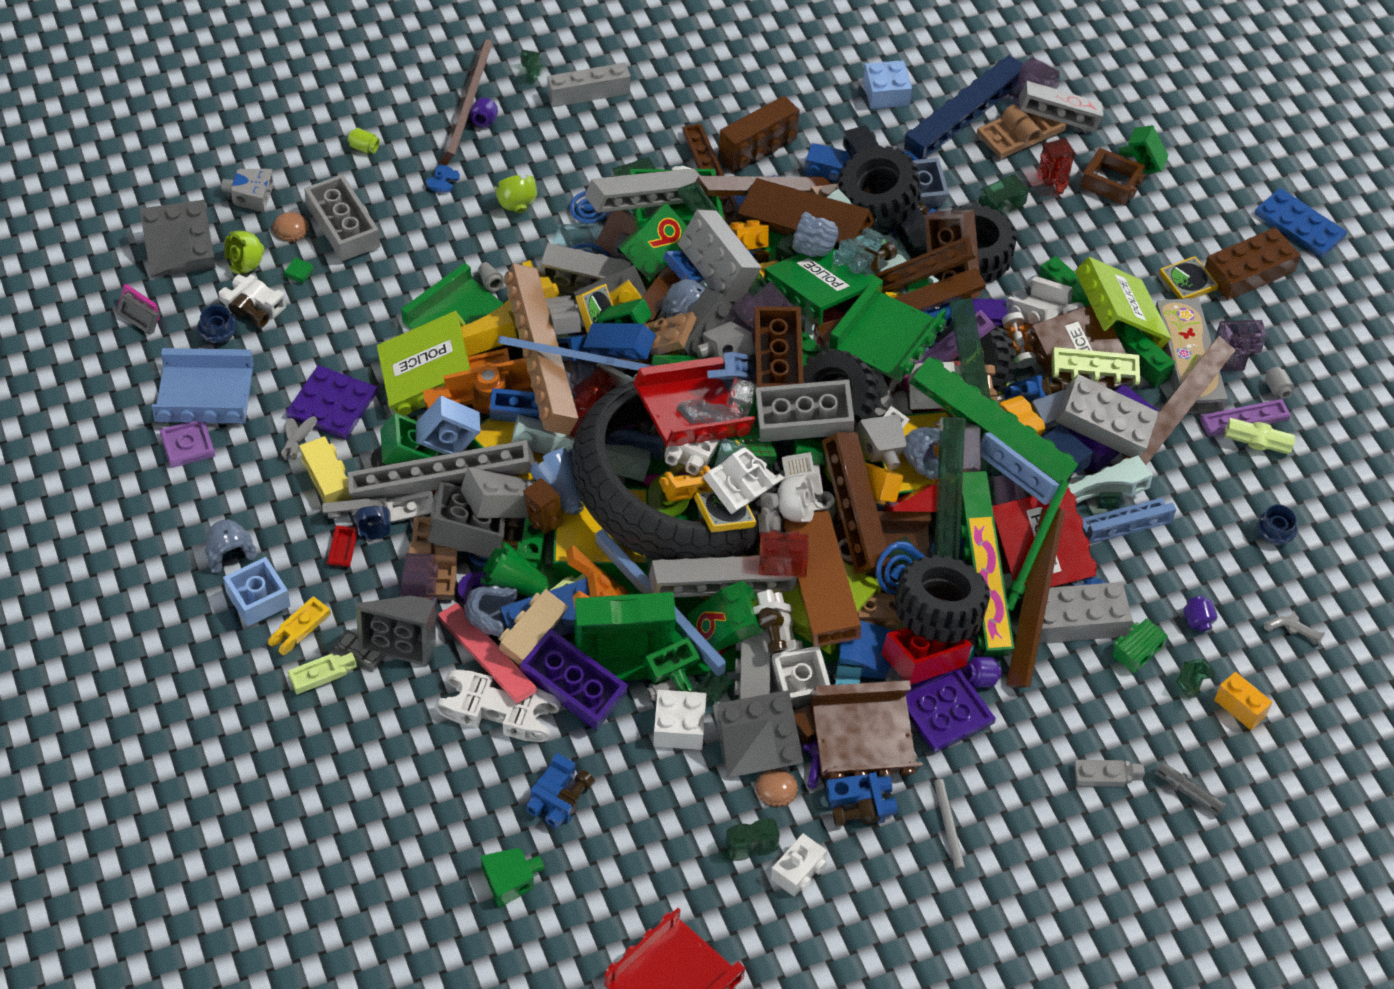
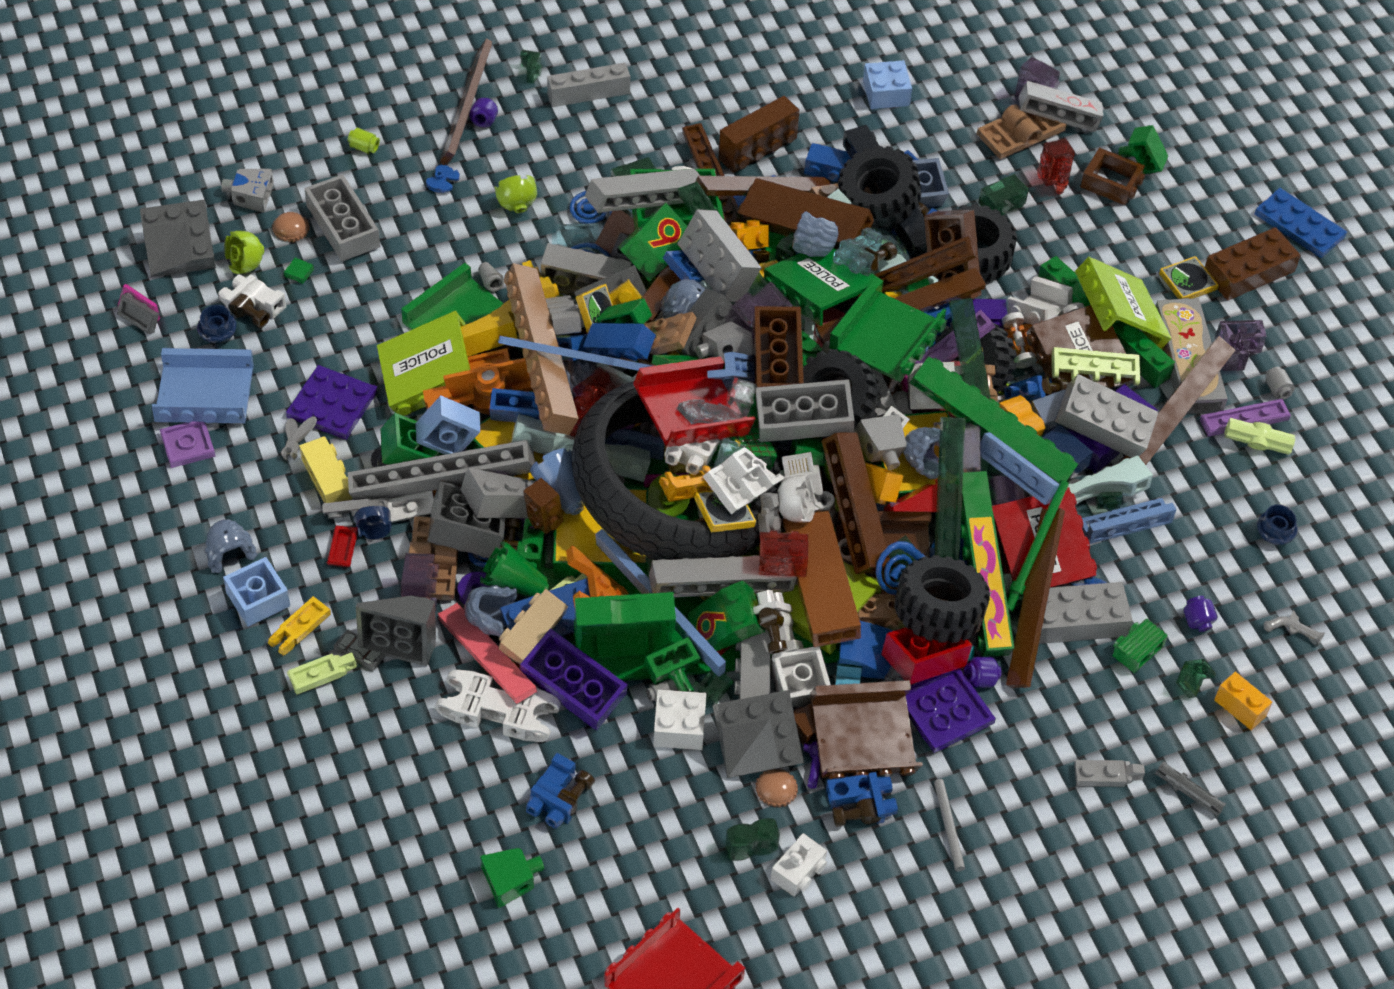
(963, 108): dark blue brick -> none

